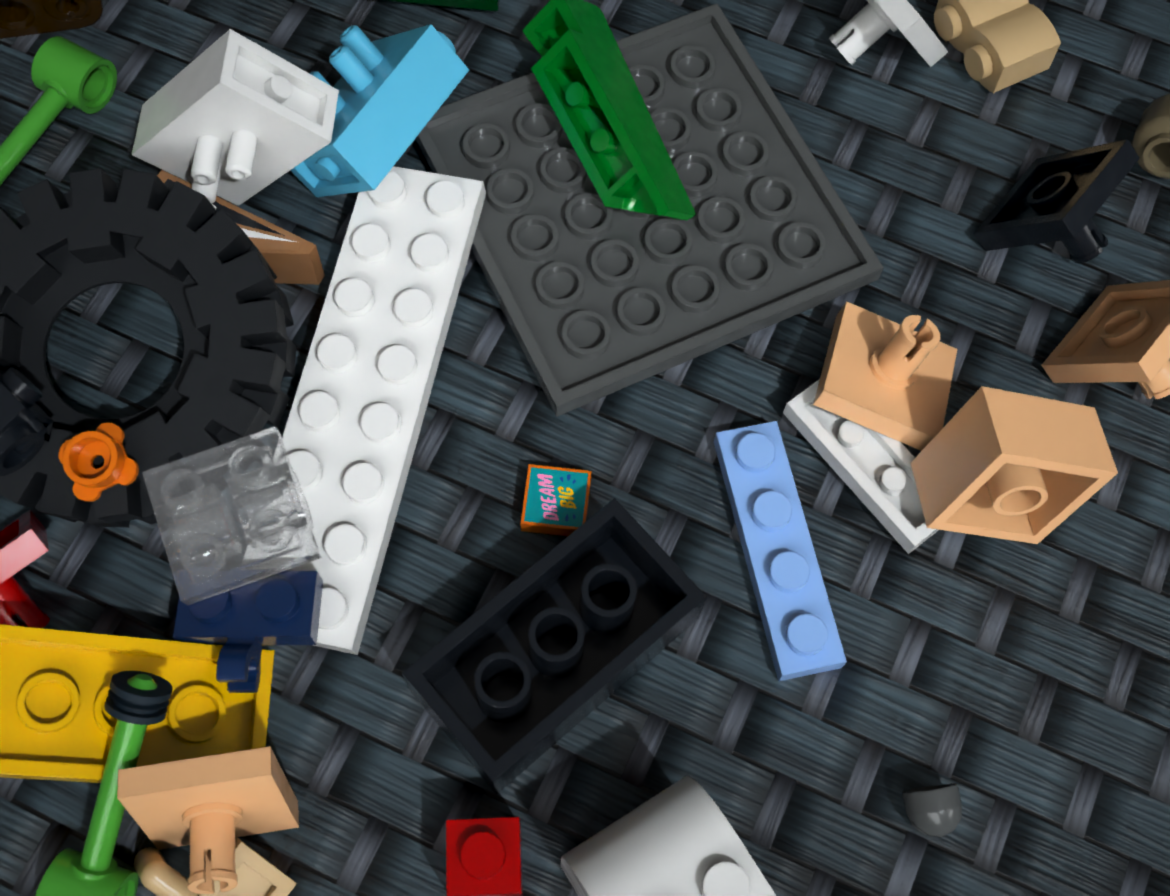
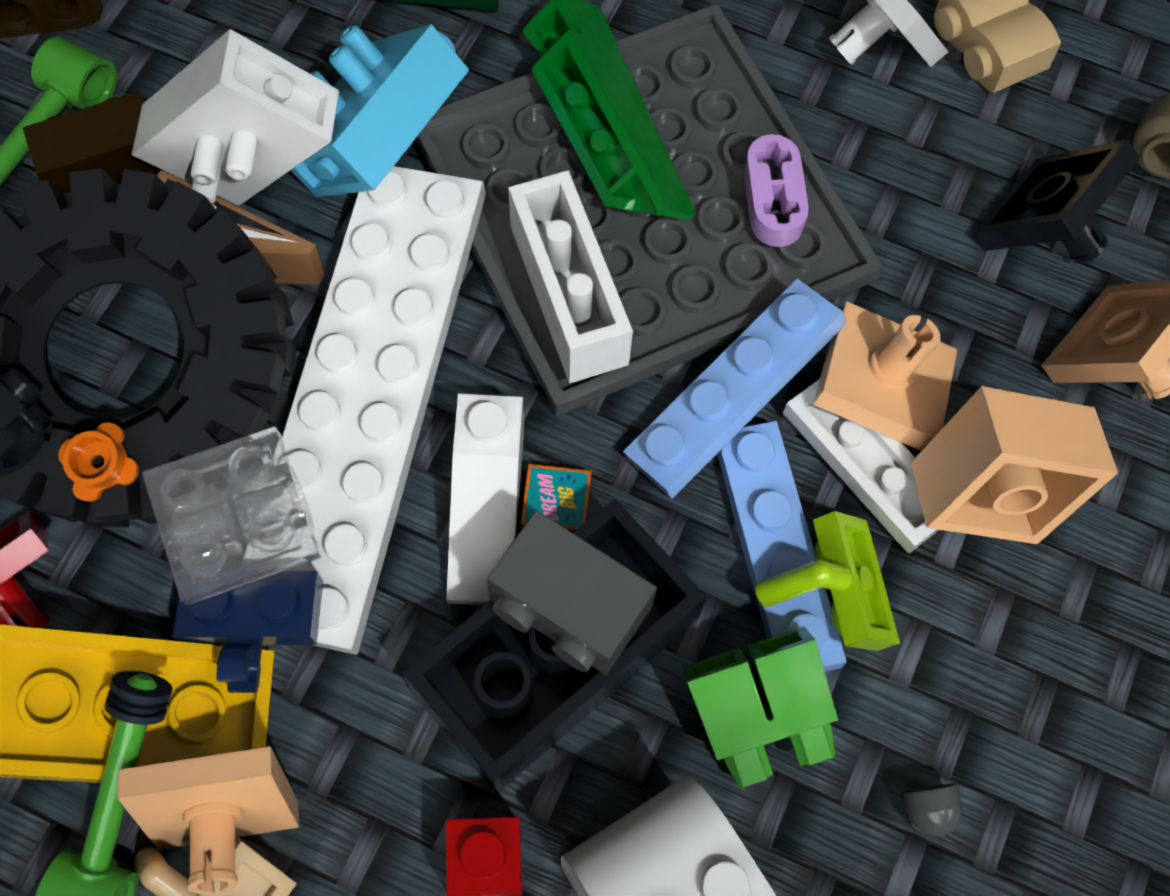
(88, 140): none -> dark brown brick
(483, 492): none -> white slope
(569, 594): none -> dark grey brick
(570, 276): none -> white brick
(734, 387): none -> light blue plate
(788, 189): none -> lavender beam
(795, 699): none -> bright green hips
(852, 573): none -> lime plate

